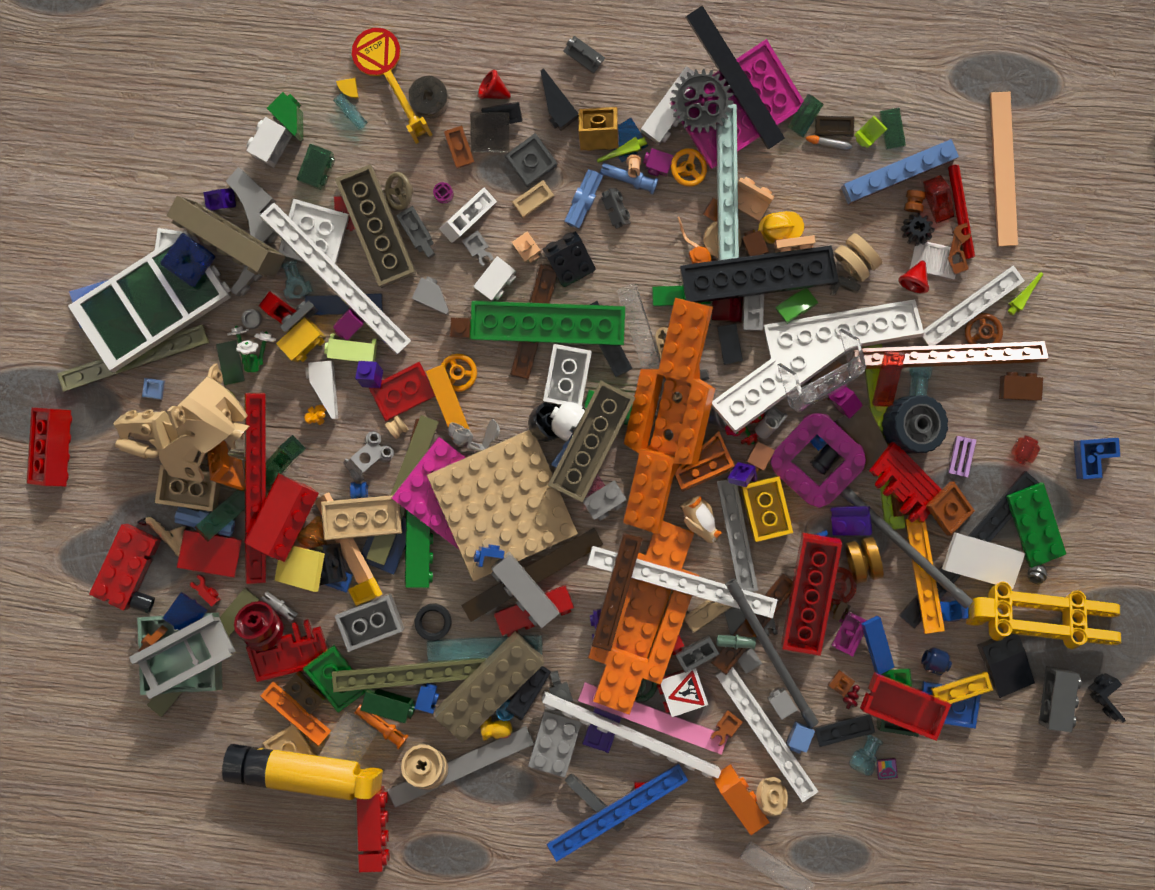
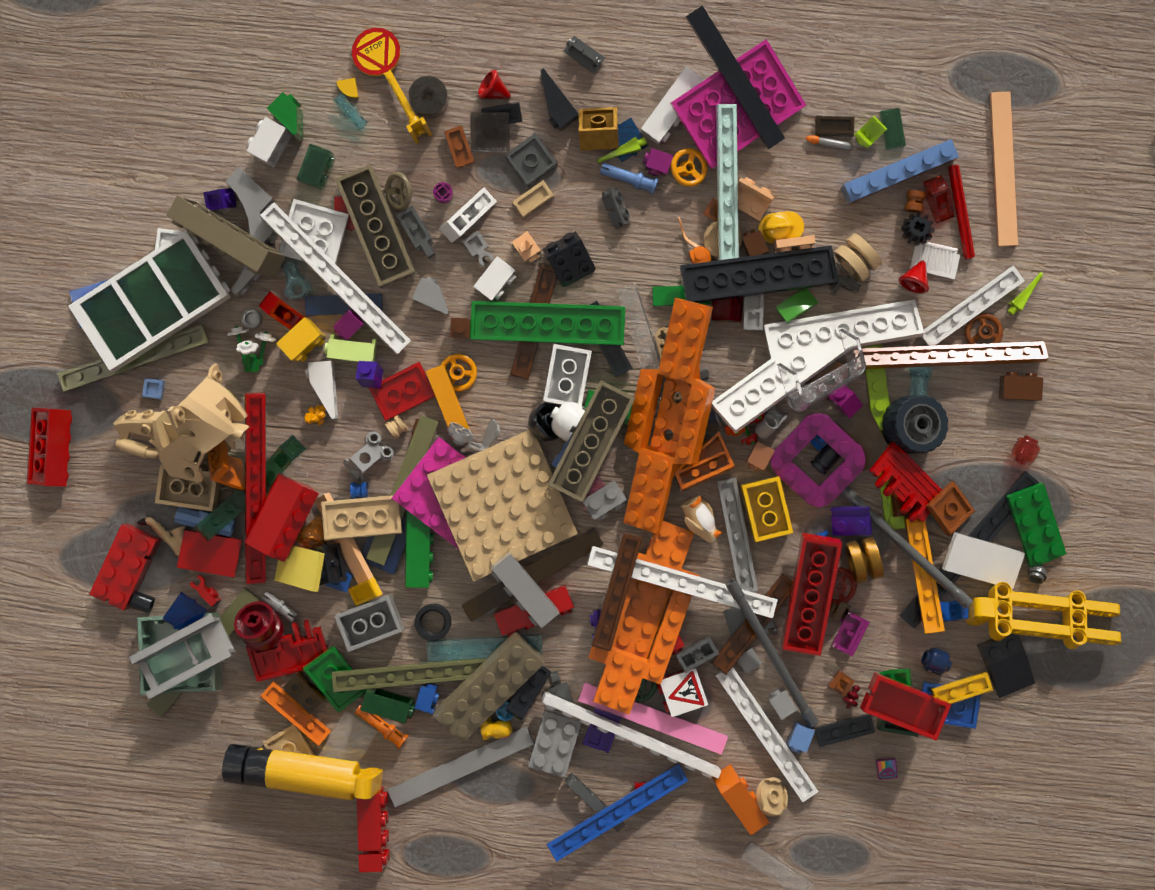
(154, 638): dark orange plate -> none
(183, 248): clear blue brick -> none
(230, 362): dark green sticker -> none
(304, 309): dark grey plate -> none
(416, 759): tan wheel -> none
(490, 551): blue bracket -> none
(583, 198): medium blue piece -> none
(633, 163): light nougat pin -> none
(697, 83): dark grey gear -> none
(704, 614): tan tile -> none
(728, 726): dark orange plate -> none
(729, 344): black tile -> none
(736, 641): sand green axle -> none
(742, 474): dark purple bracket -> none
(805, 115): clear green tile -> none
(865, 759): clear light blue connector -> none
(877, 645): blue tile -> none
(888, 378): clear red tile -> none
(958, 239): dark orange piece -> none
(969, 456): lavender tile -> none
(1059, 699): dark grey brick -> none
(1089, 455): blue brick -> none
(1103, 687): black bracket -> none

